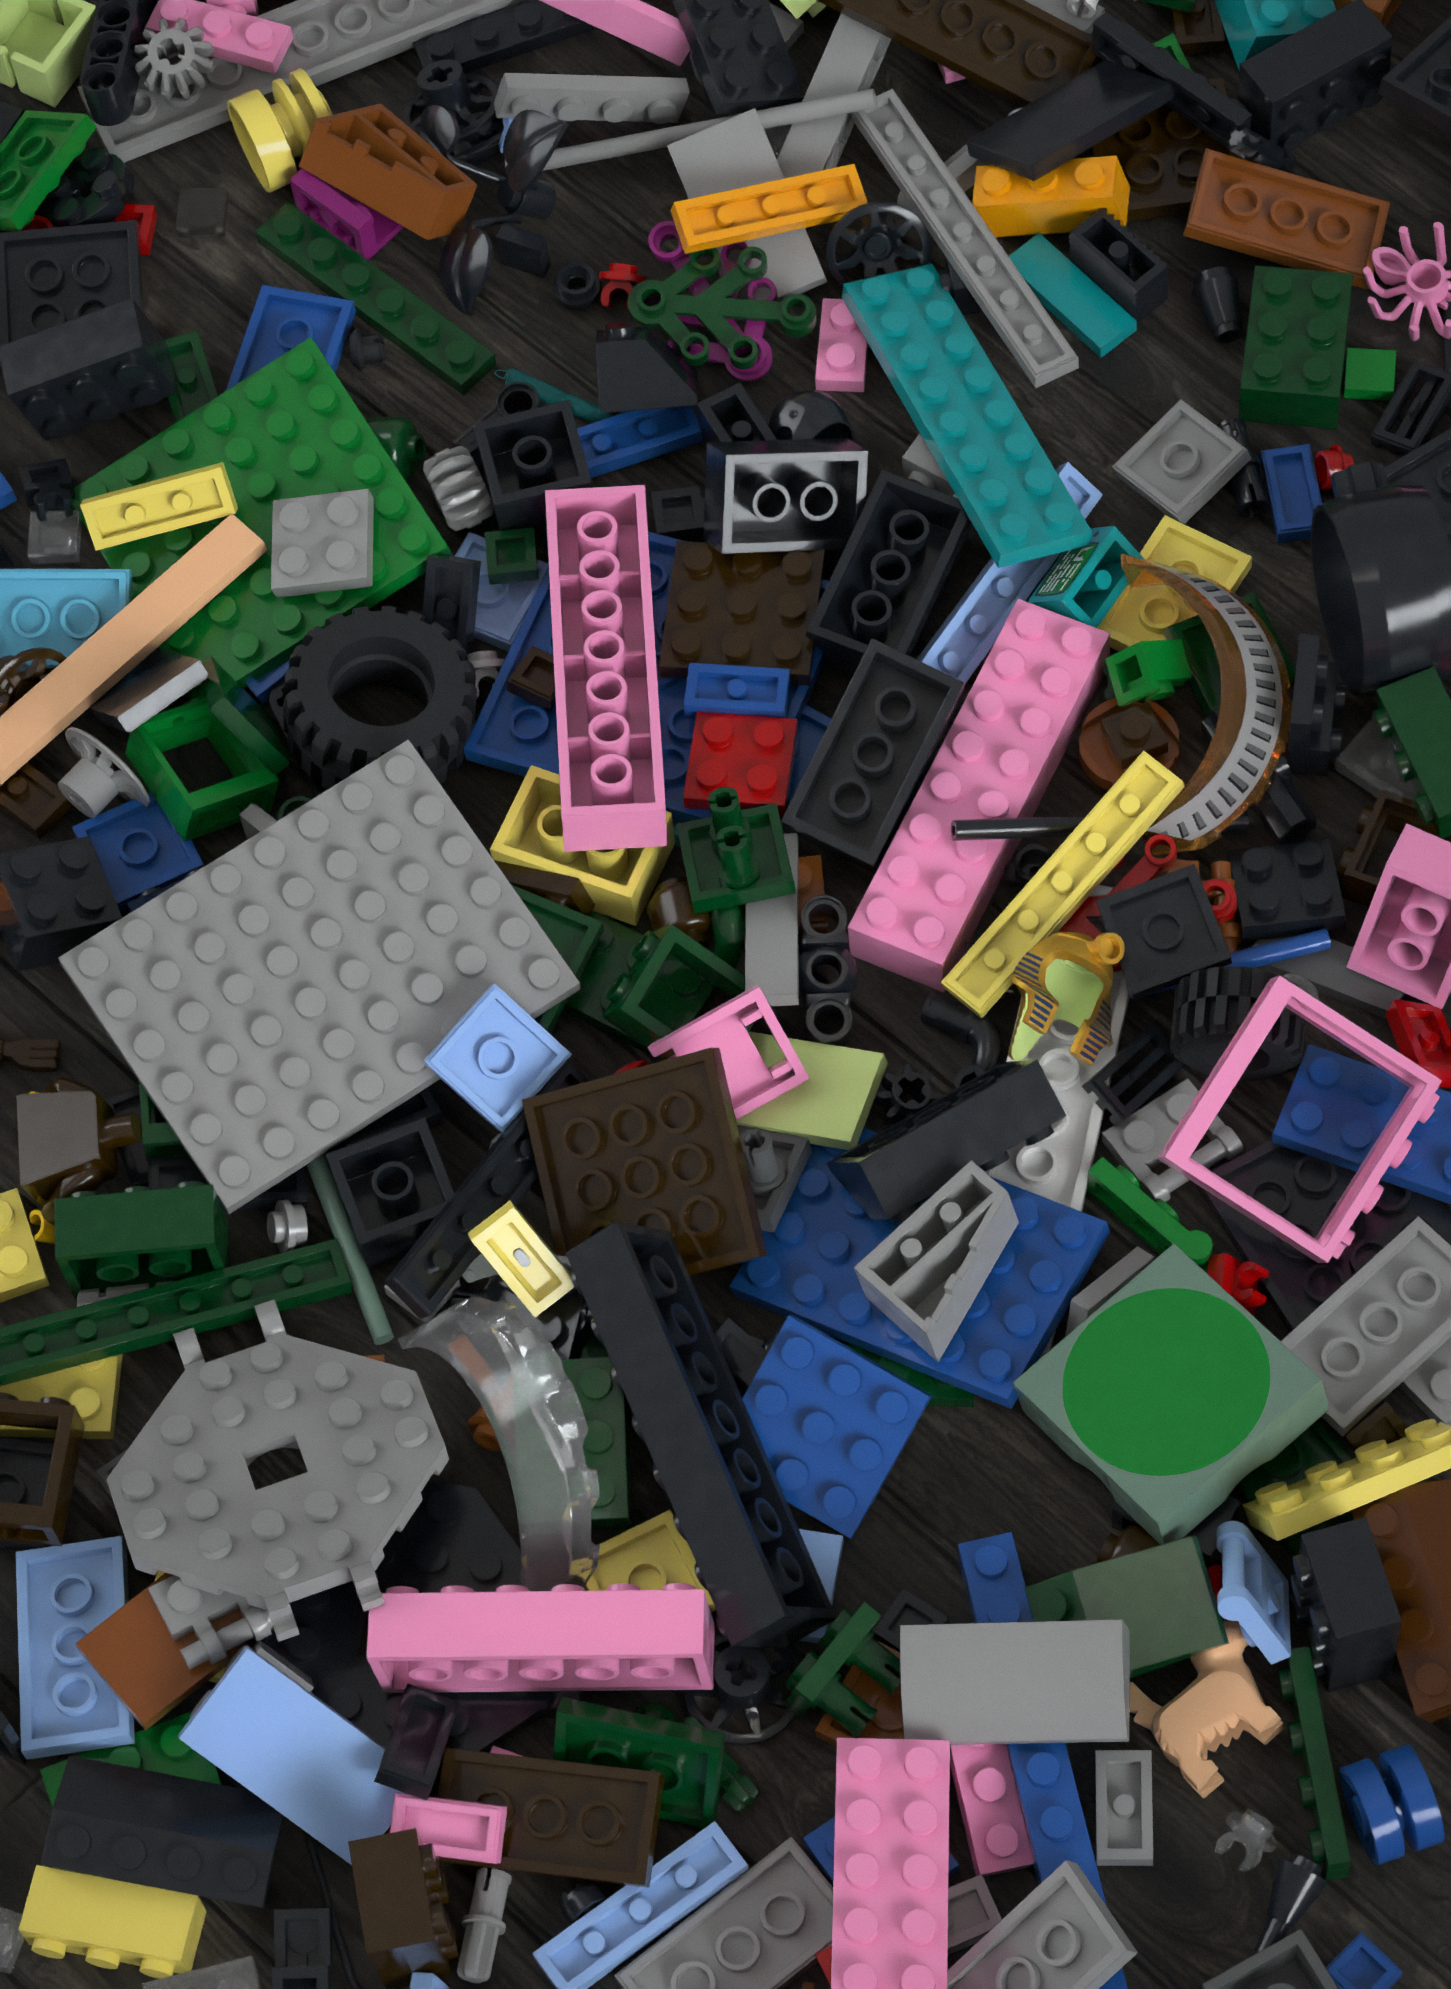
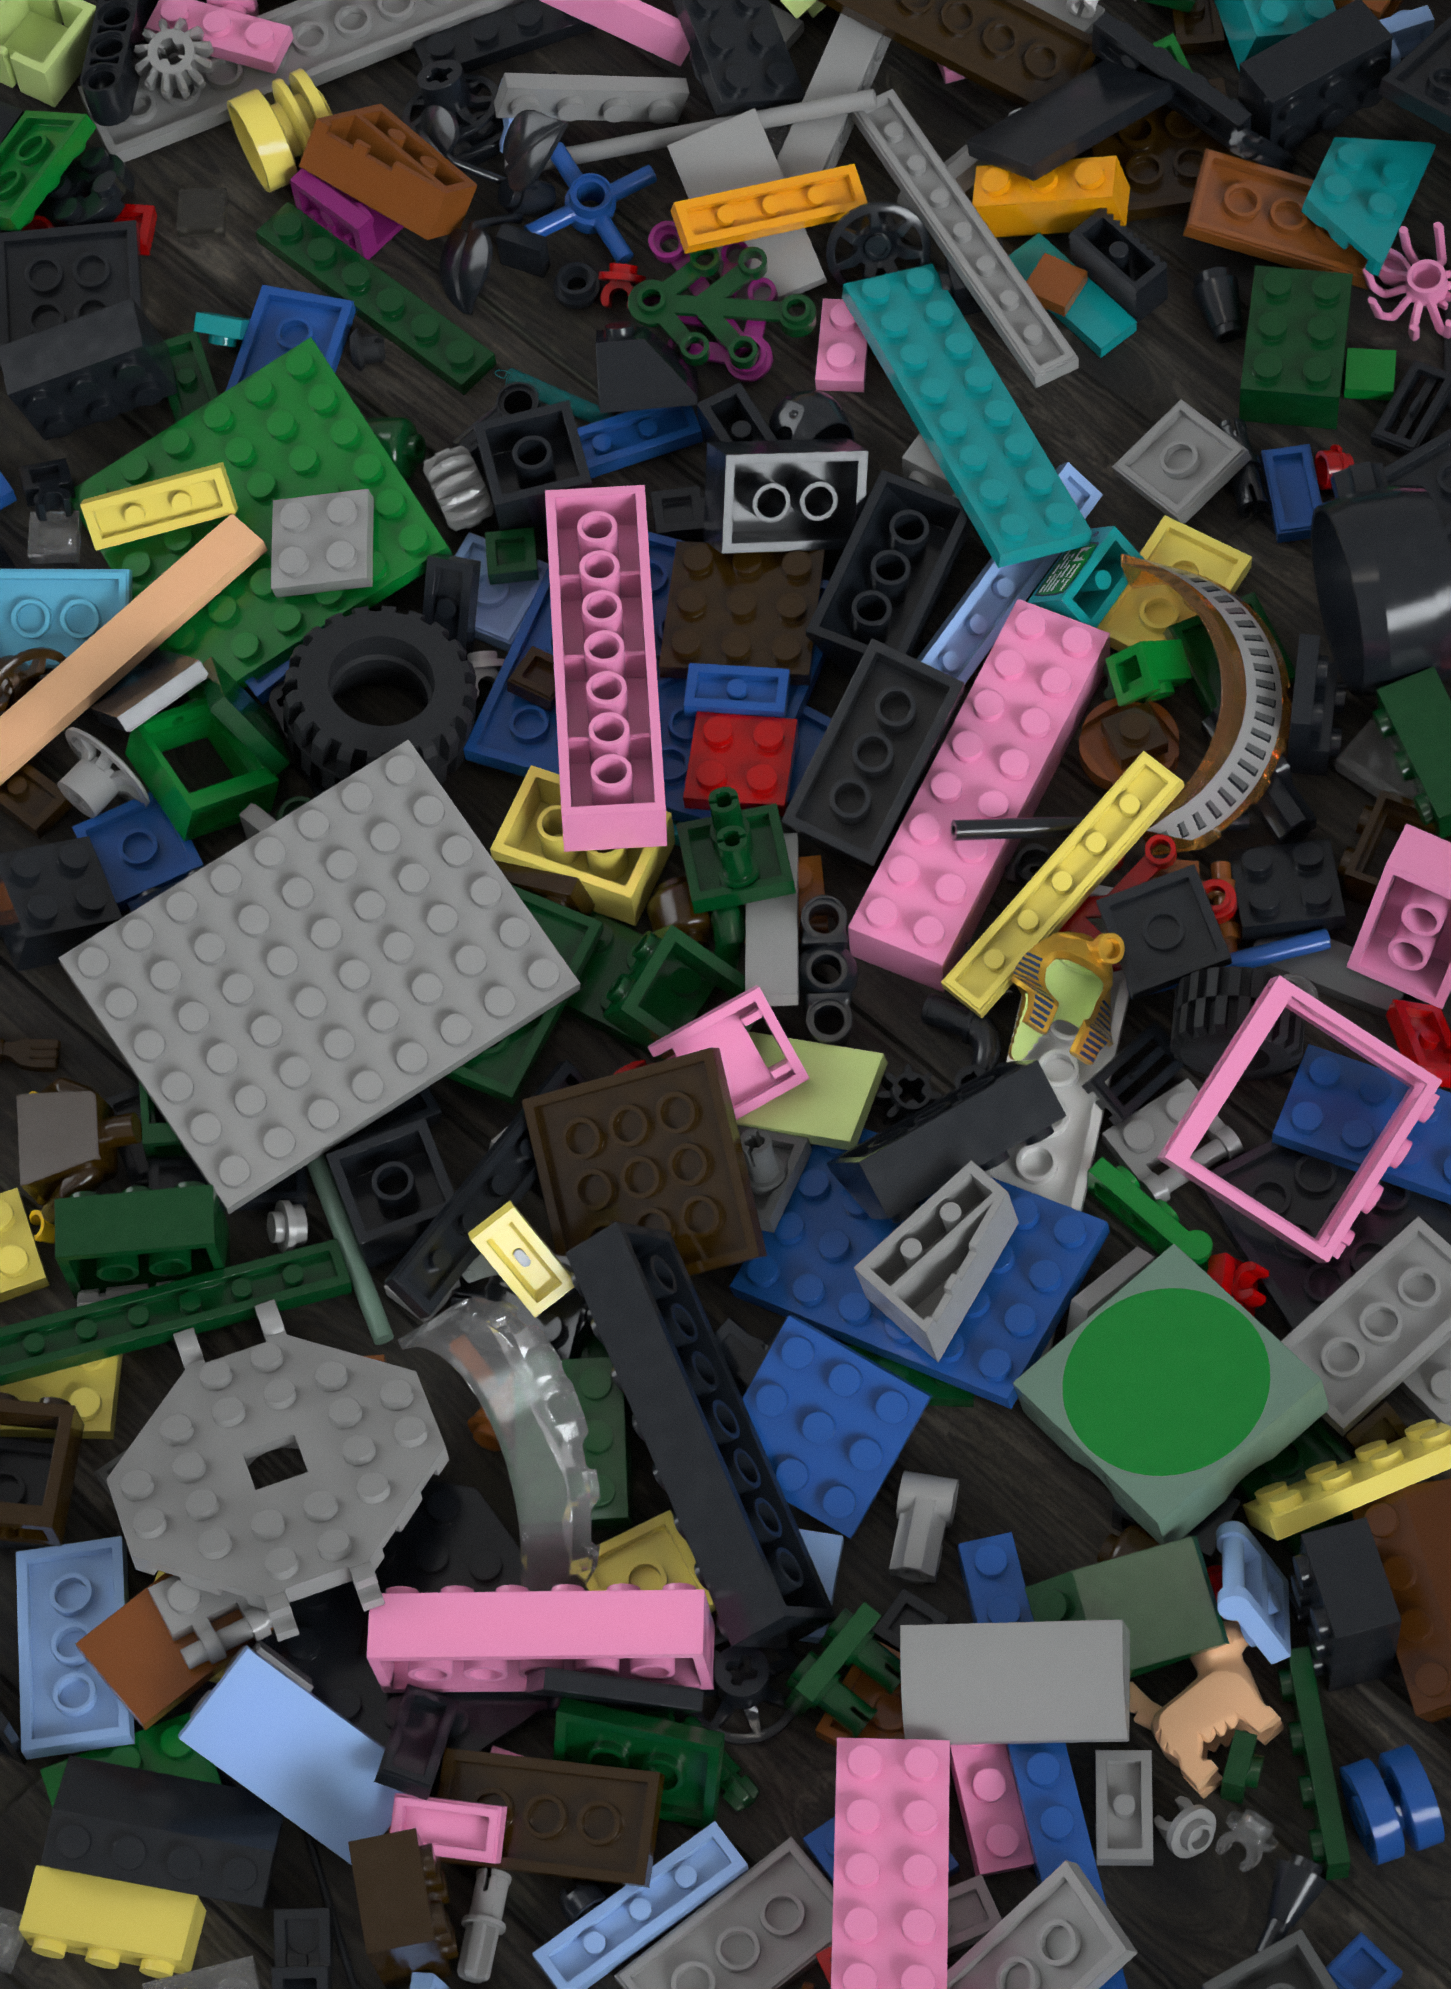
(222, 328): none -> teal plate
(496, 1057): light blue tile -> none
(595, 188): none -> blue bar
(614, 1691): none -> black tile
(924, 1511): none -> light grey piece
(1057, 283): none -> dark orange tile
(1189, 1831): none -> light grey plate
(1242, 1767): none -> dark green plate
(1367, 192): none -> teal wing
(1408, 31): none -> light blue bracket

